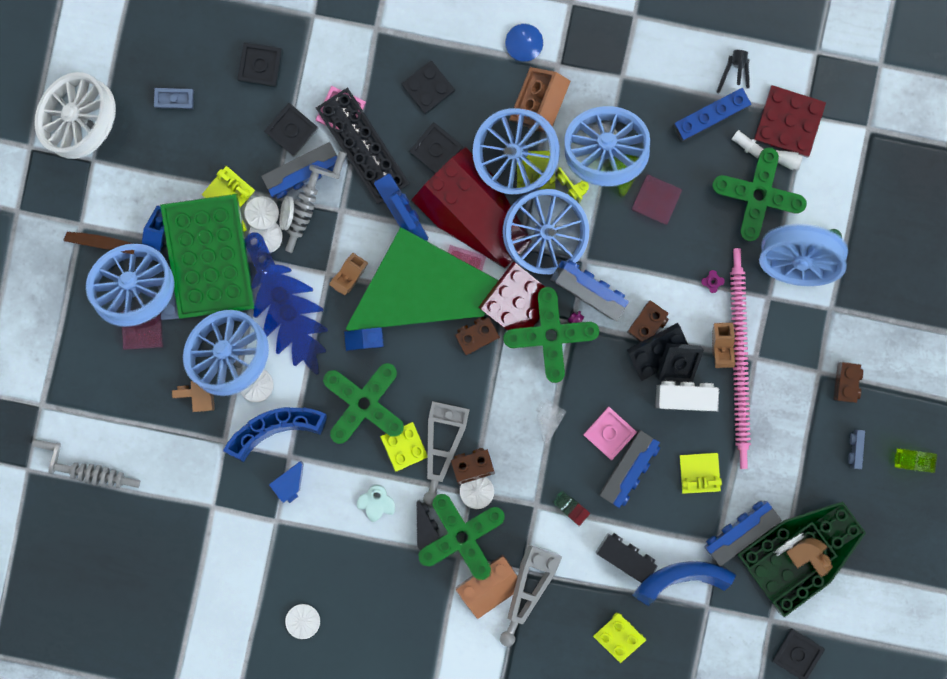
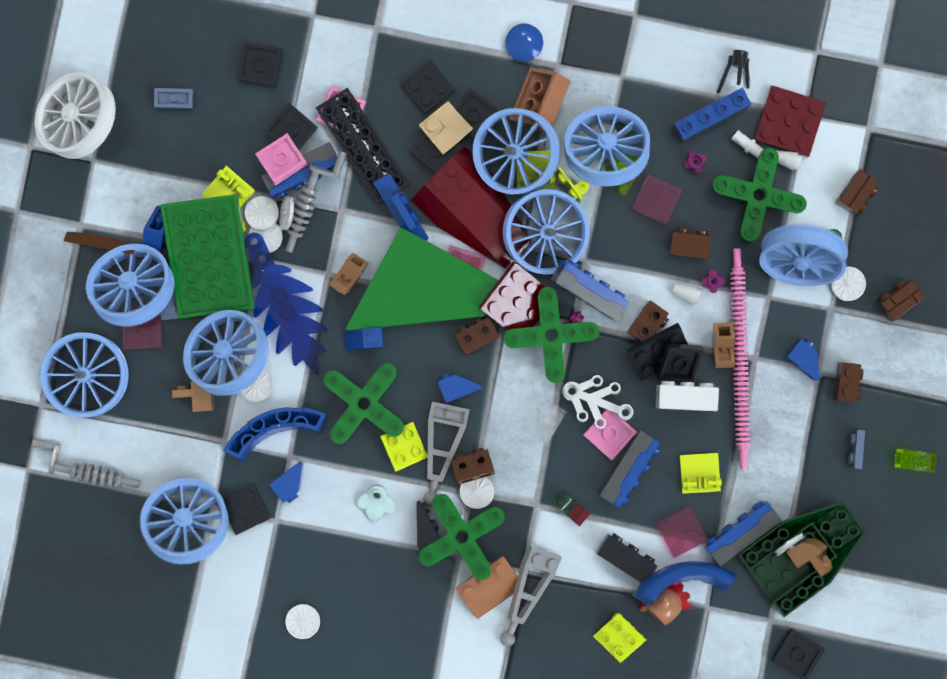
(84, 375): none -> light blue wheel
(184, 521): none -> light blue wheel
(245, 509): none -> black plate
(281, 159): none -> bright pink tile
(445, 128): none -> tan plate
(456, 387): none -> blue slope
(475, 110): none -> black plate
(594, 400): none -> white plant
(668, 604): none -> nougat piece
(681, 531): none -> clear pink plate
(688, 293): none -> white cone
(690, 162): none -> magenta plate
(690, 243): none -> reddish brown brick
(805, 358): none -> blue slope
(850, 285): none -> white wheel
(857, 192): none -> reddish brown brick
(900, 300): none -> reddish brown brick

